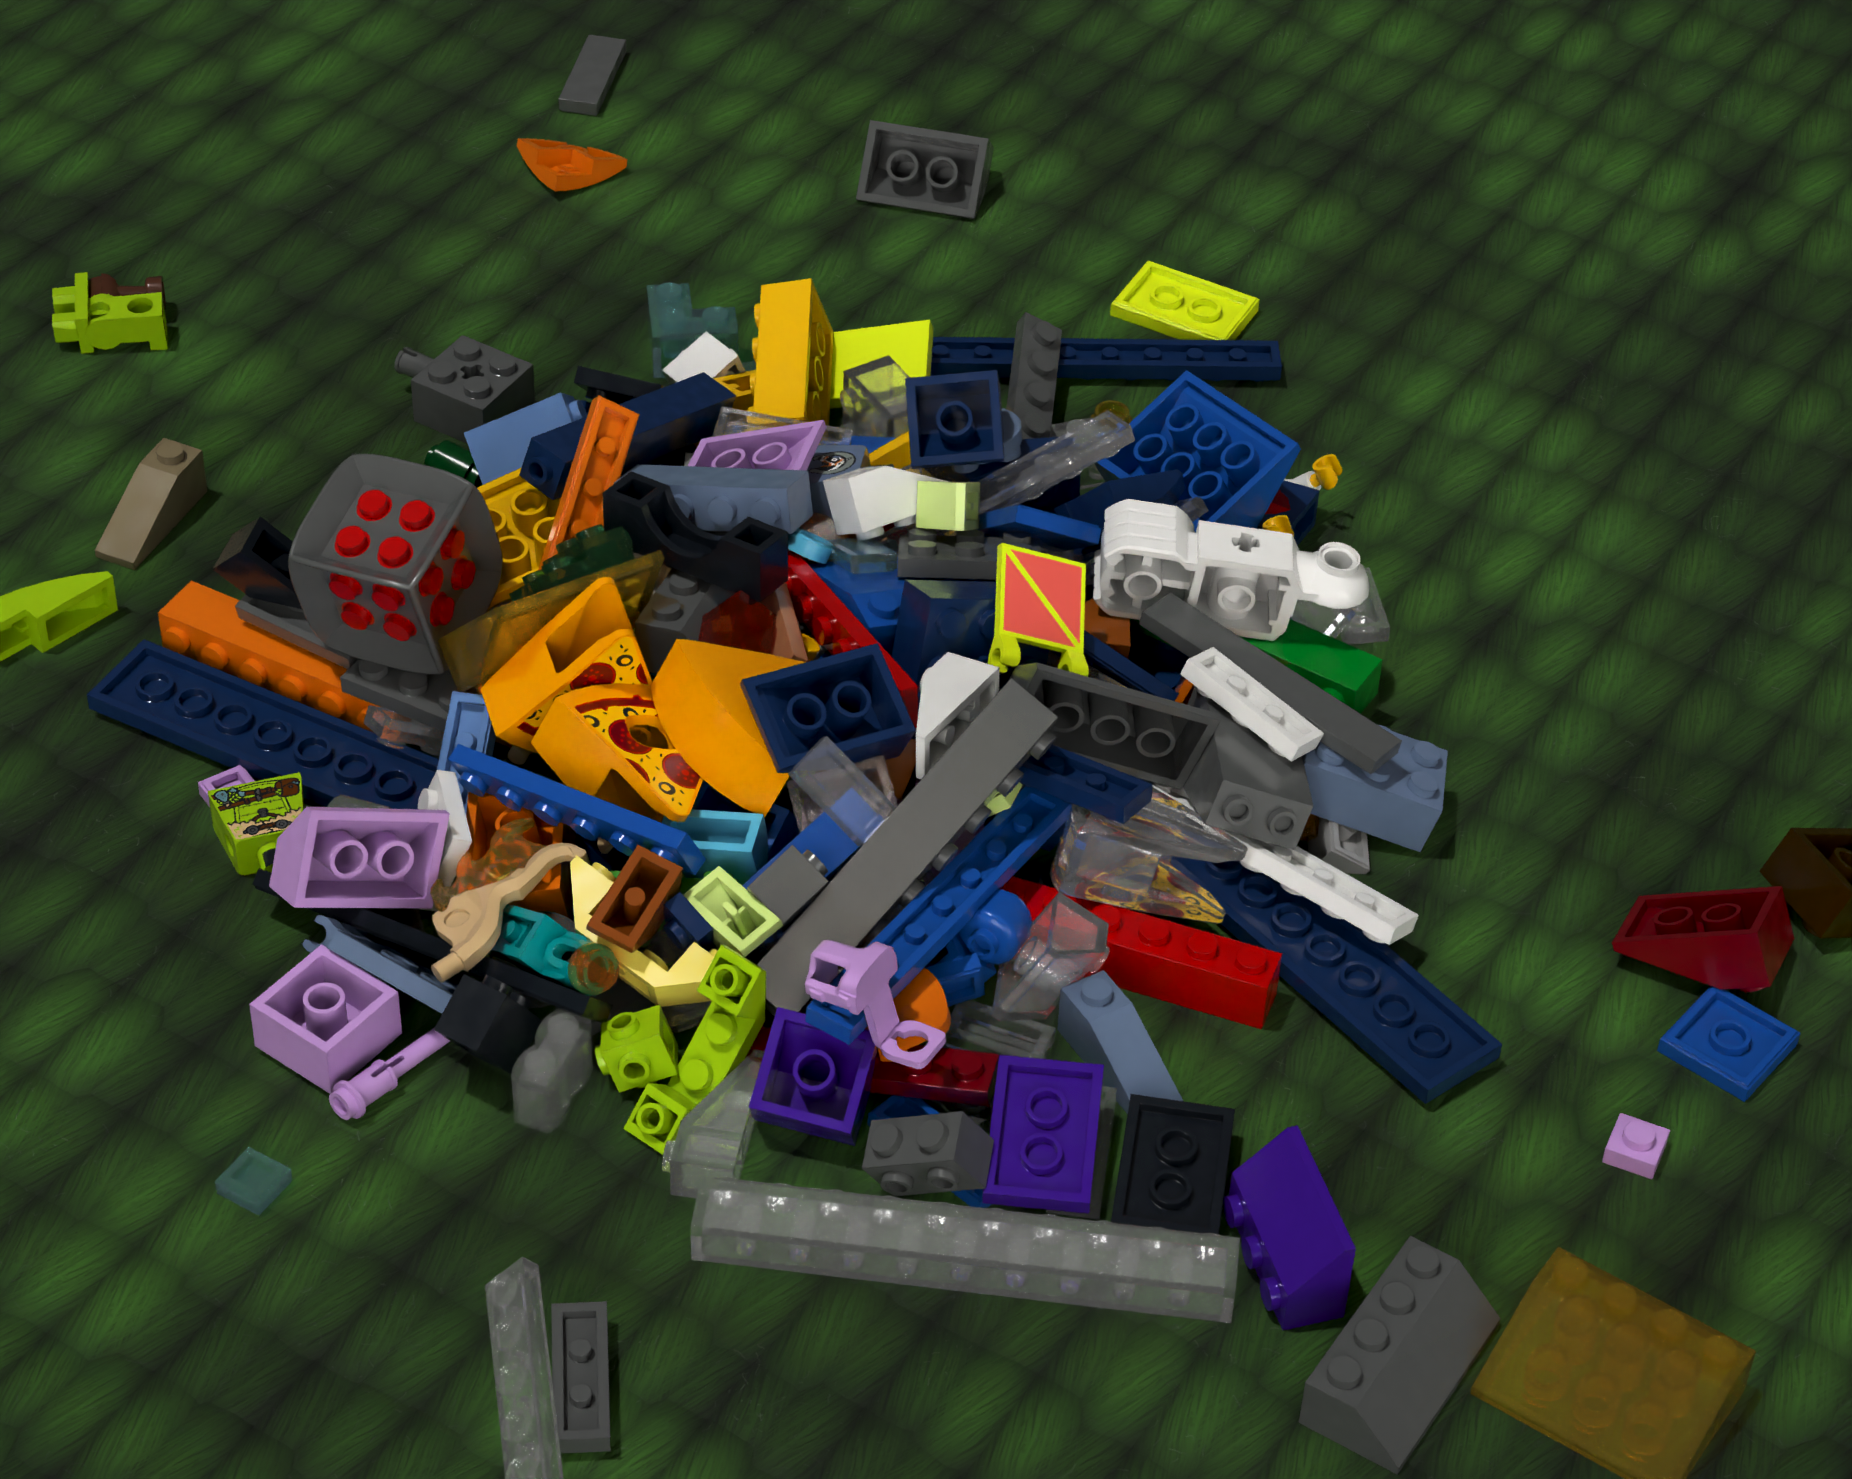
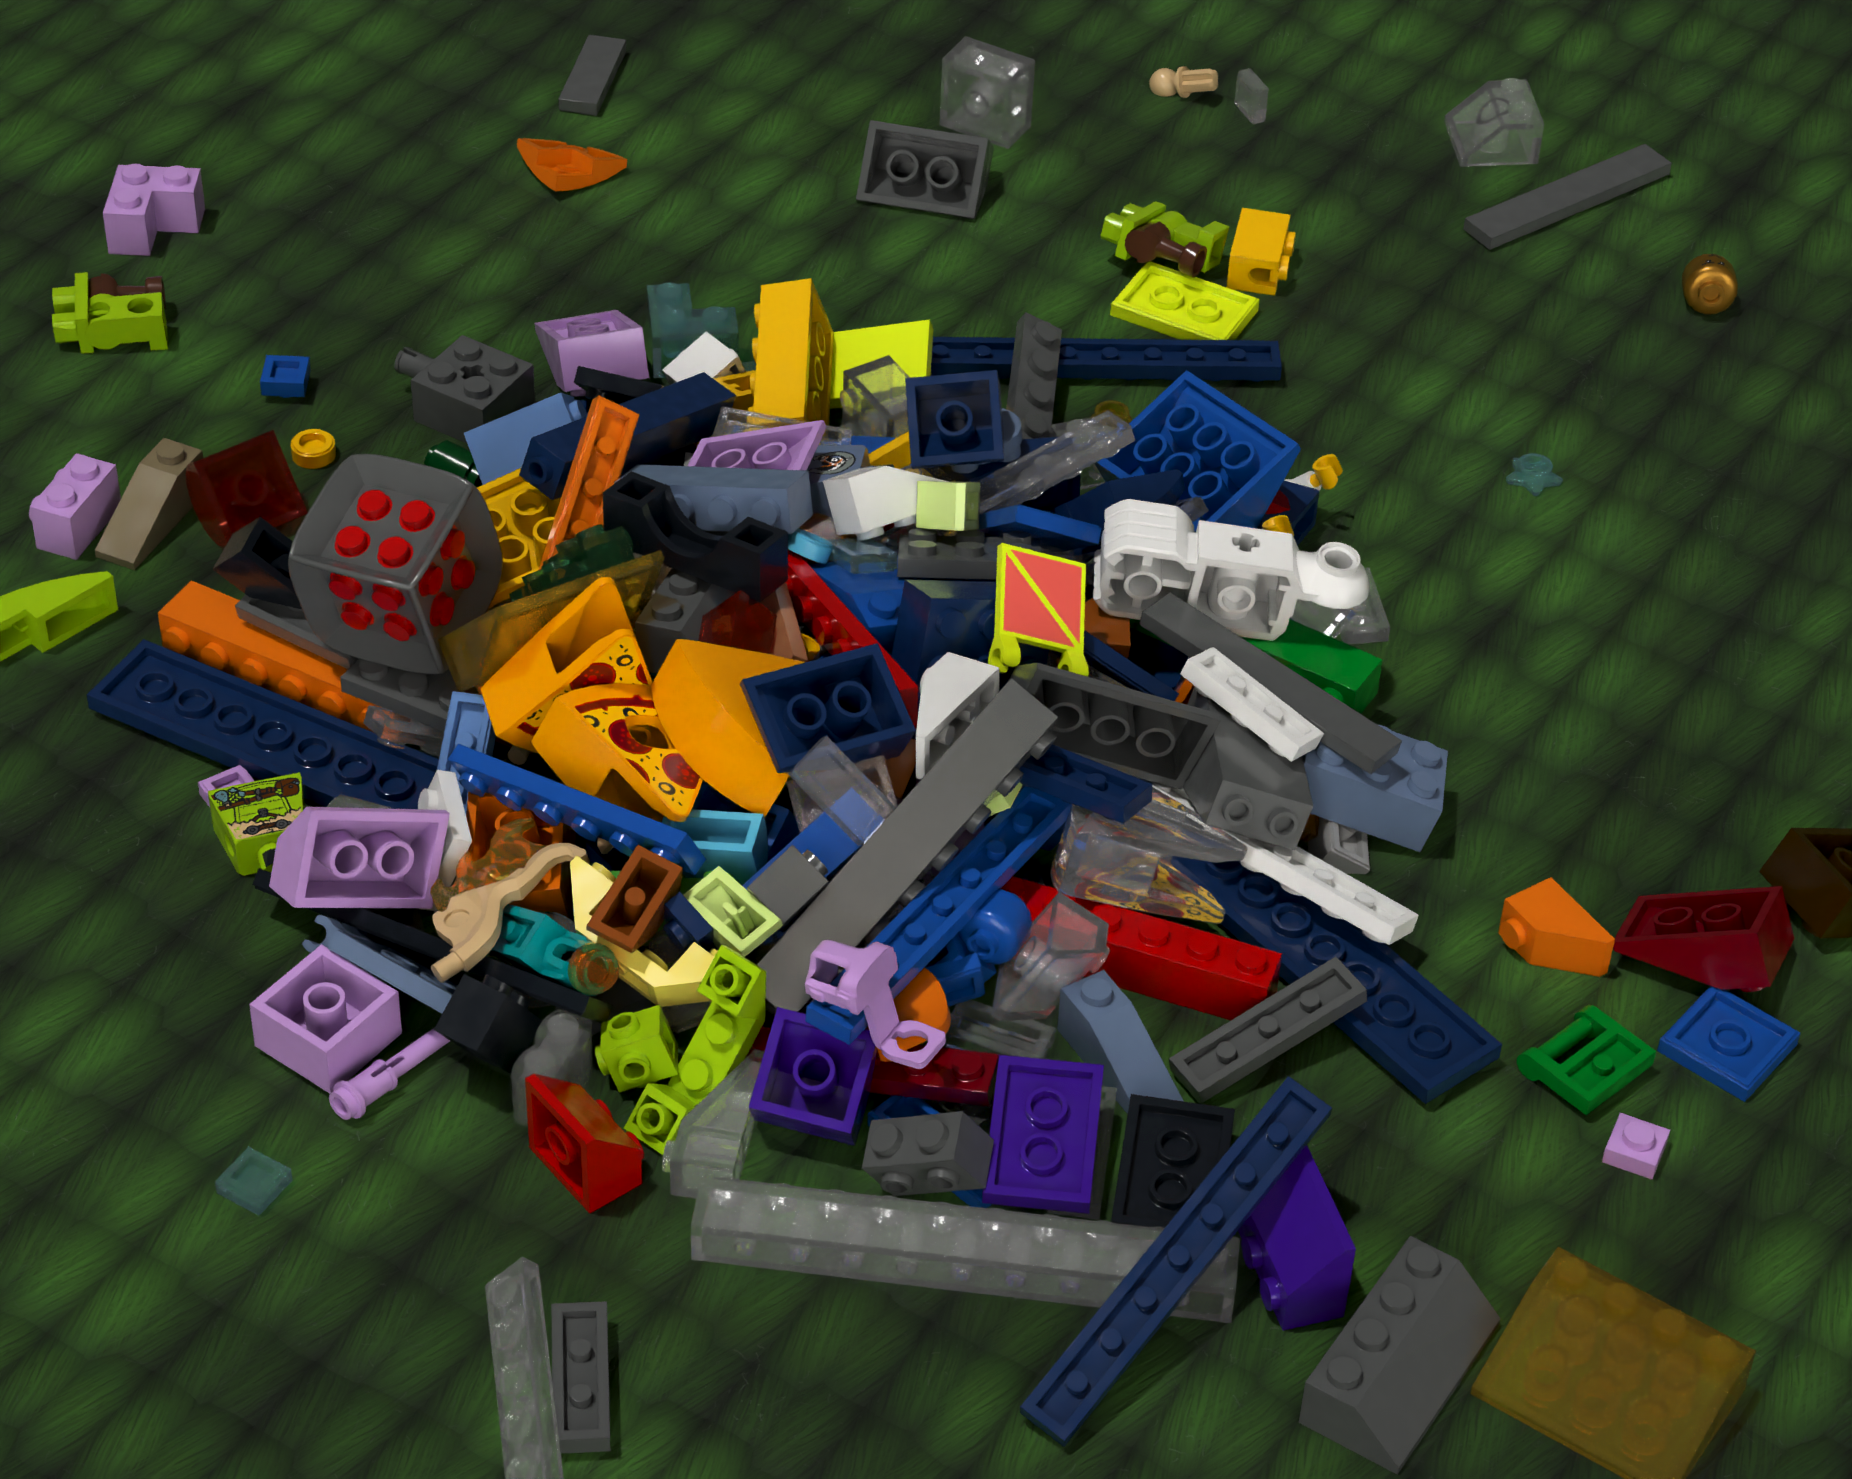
(75, 506): none -> lavender brick
(151, 201): none -> lavender brick
(242, 486): none -> clear red brick
(285, 376): none -> blue plate
(313, 448): none -> yellow tile
(581, 1142): none -> red slope
(594, 341): none -> lavender slope
(987, 92): none -> clear brick
(1166, 235): none -> hips
(1168, 82): none -> tan axle
(1175, 1261): none -> dark blue plate
(1251, 96): none -> clear tile
(1260, 251): none -> yellow brick
(1268, 1030): none -> dark grey plate
(1497, 125): none -> clear slope
(1533, 473): none -> clear light blue plate
(1555, 931): none -> orange slope
(1567, 196): none -> dark grey tile
(1594, 1070): none -> green plate
(1709, 284): none -> pearl gold head

